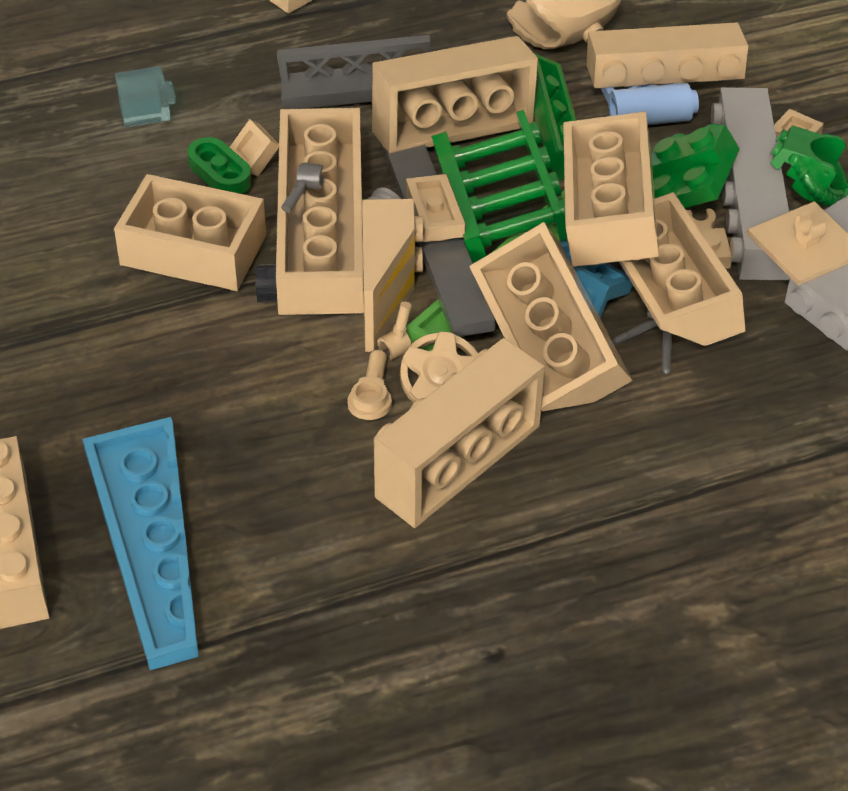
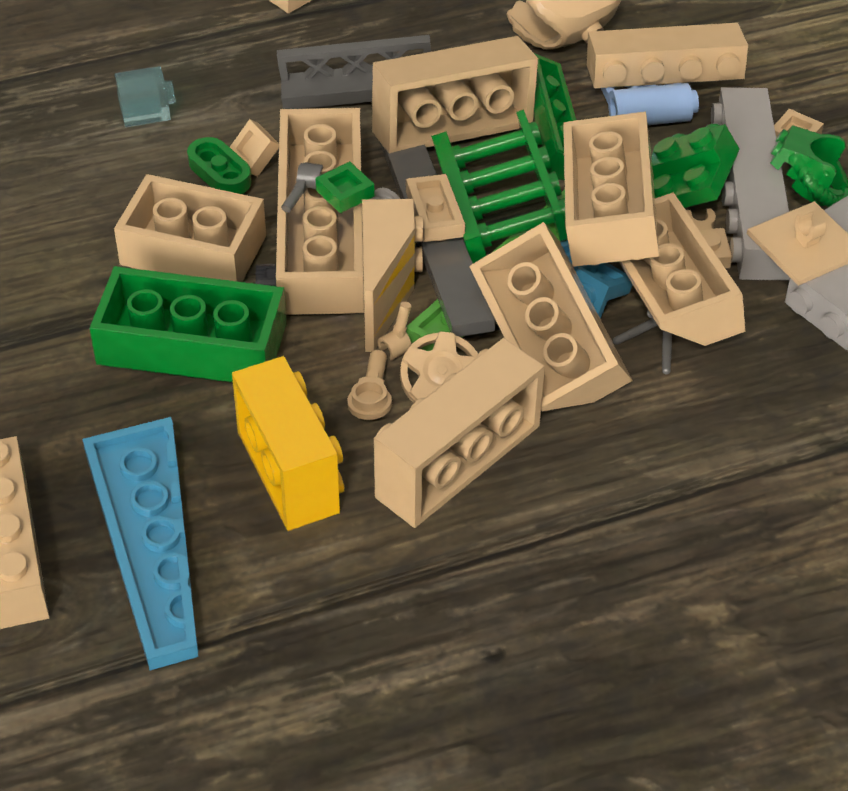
(186, 324): none -> green brick
(288, 442): none -> yellow brick
(345, 187): none -> green plate

